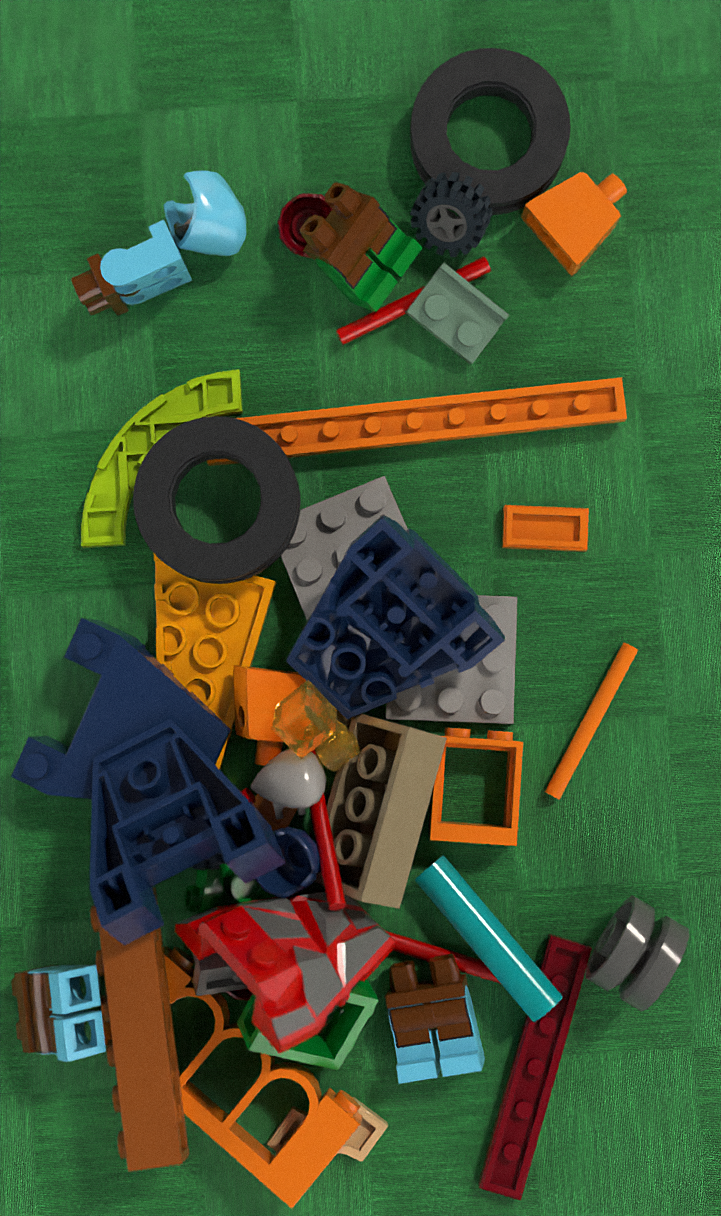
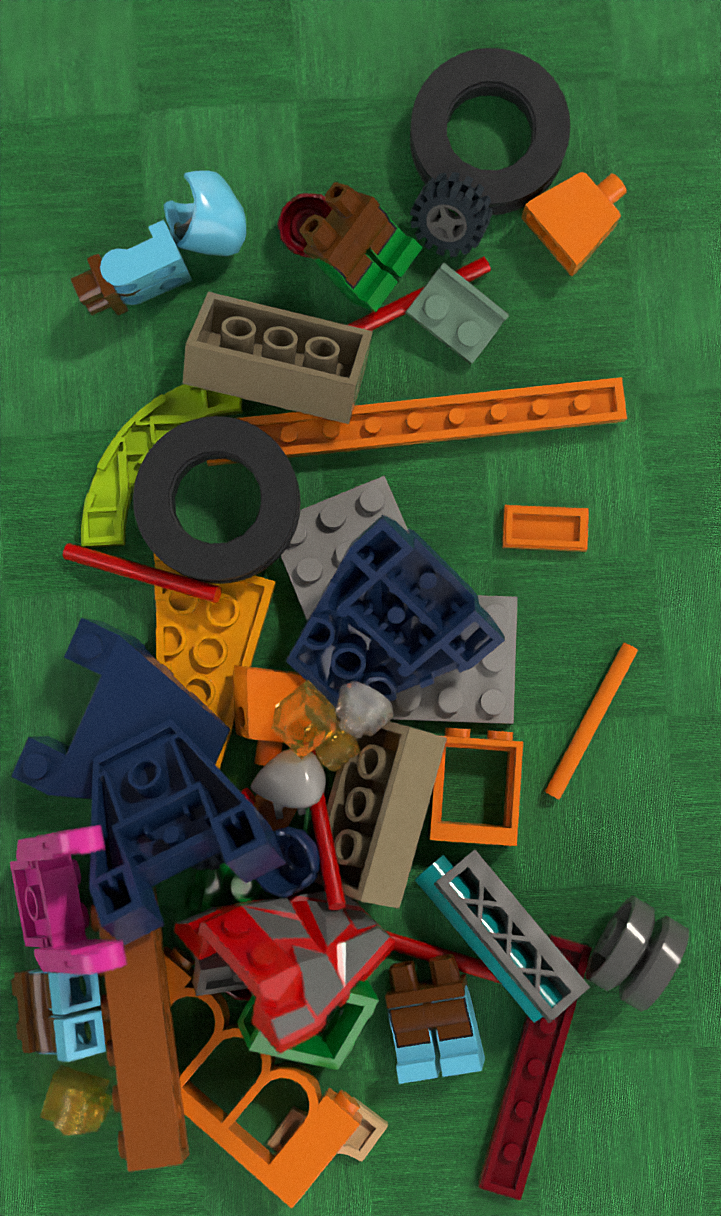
(51, 904): none -> dark pink plate
(76, 1101): none -> clear yellow brick
(142, 573): none -> red bar
(276, 357): none -> dark tan brick
(362, 709): none -> clear cone
(518, 928): none -> dark grey fence

